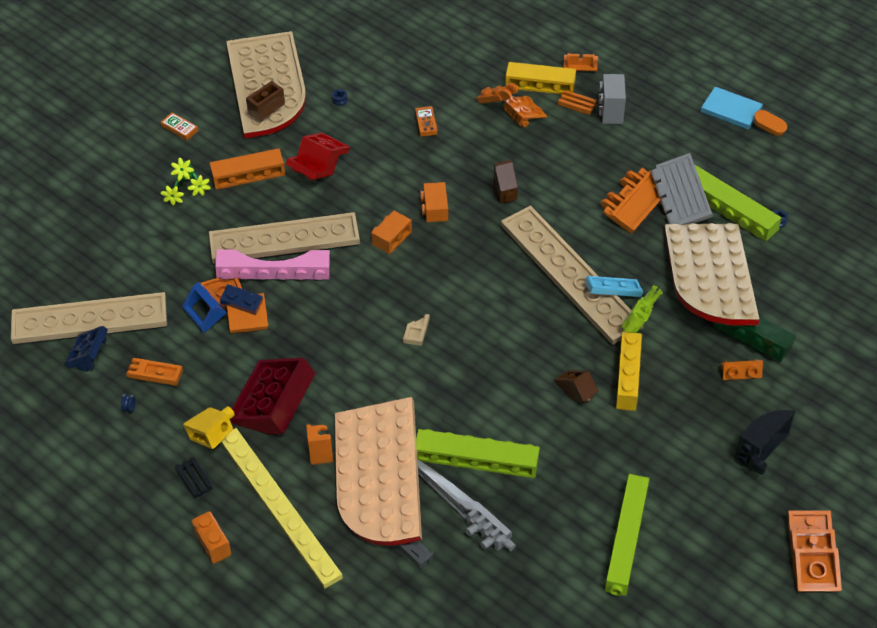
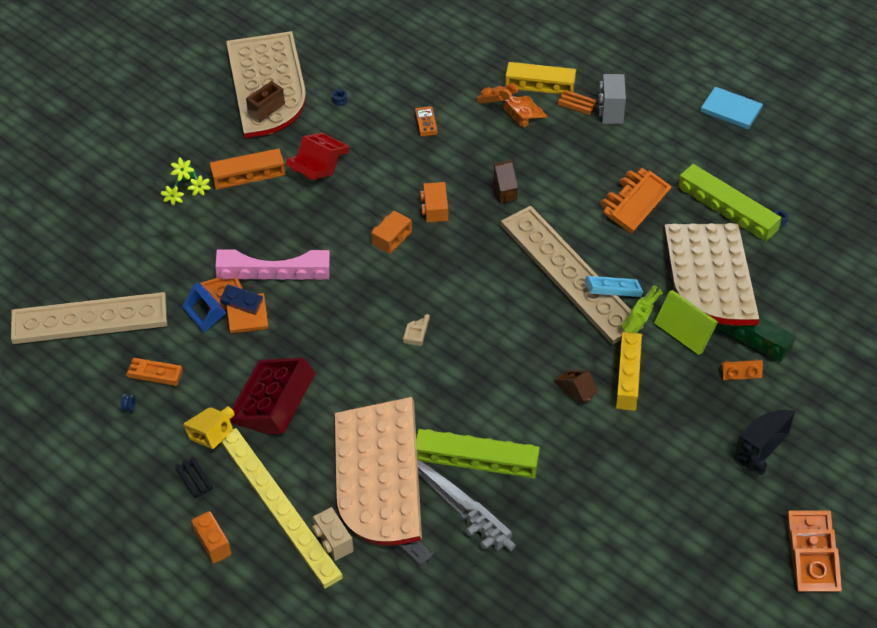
(94, 339): dark blue piece -> none
(179, 126): tile -> none
(287, 236): tan plate -> none
(319, 445): orange hinge -> none
(333, 534): none -> tan brick
(587, 63): orange hinge -> none
(627, 535): lime brick -> none
(681, 191): light grey hinge -> none
(685, 322): none -> lime tile
(770, 122): orange tile -> none

